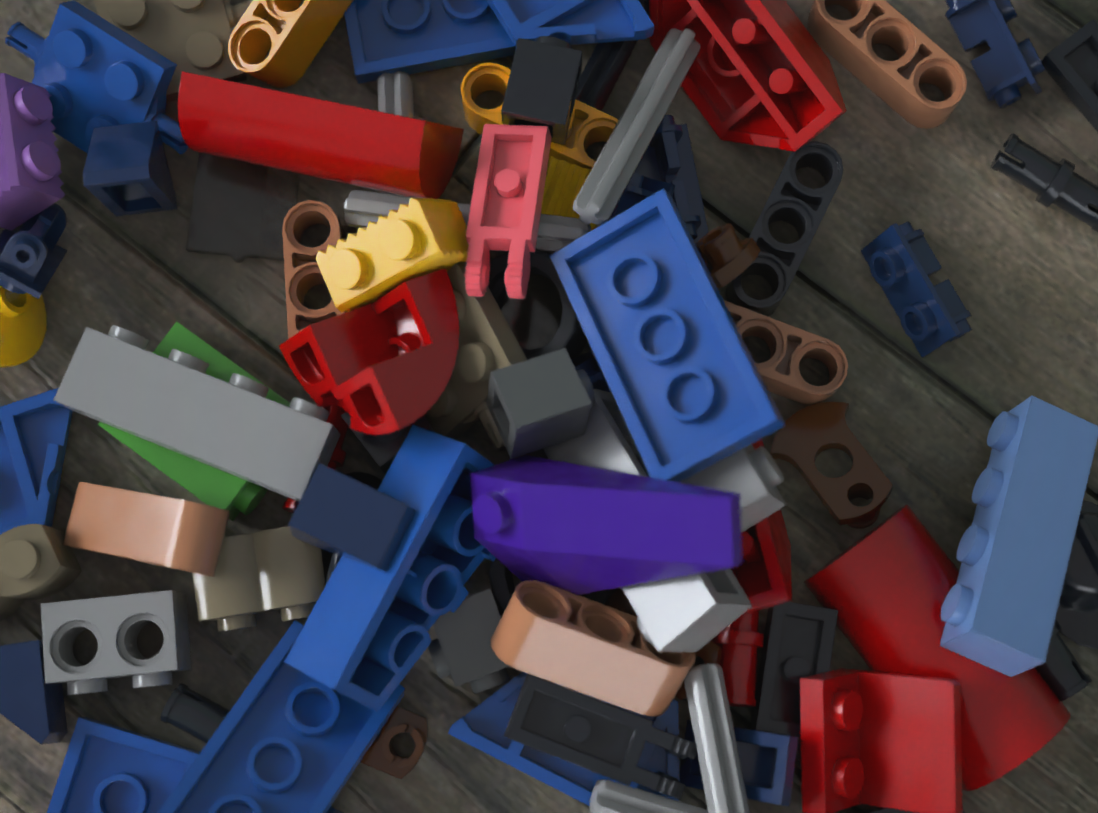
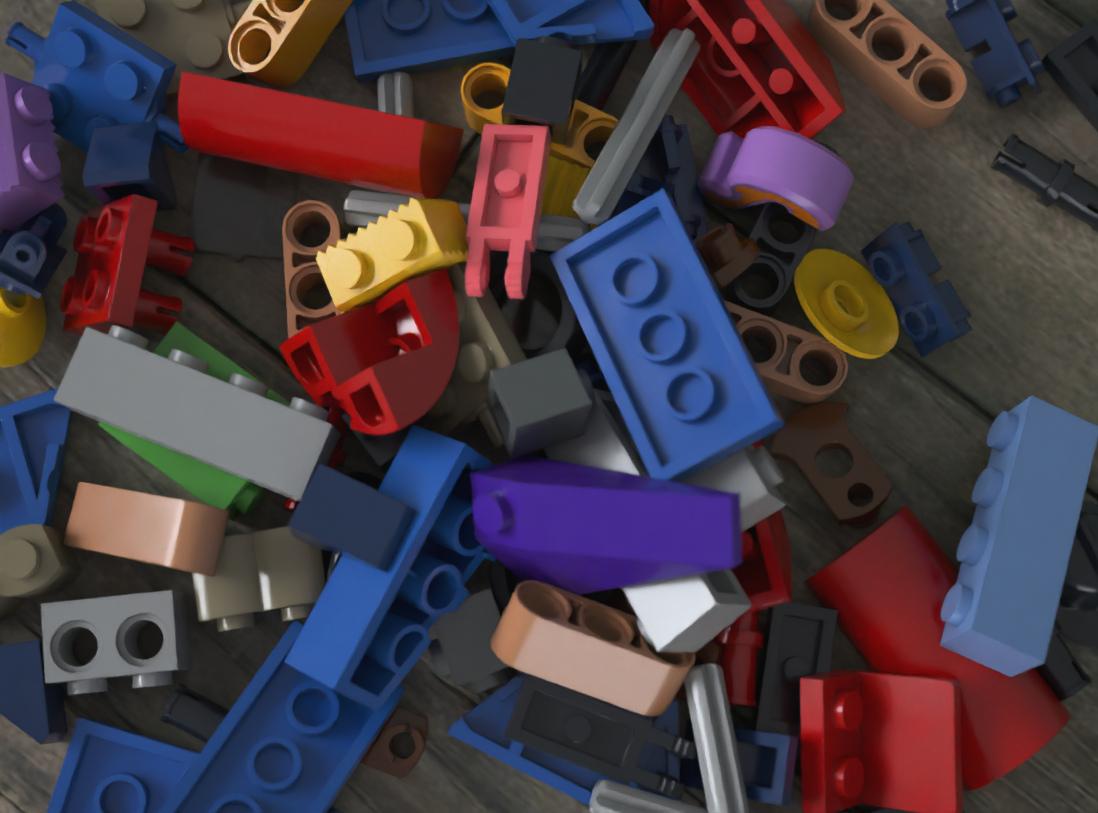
(110, 265): none -> red plate
(780, 169): none -> medium lavender animal
(846, 304): none -> yellow dish

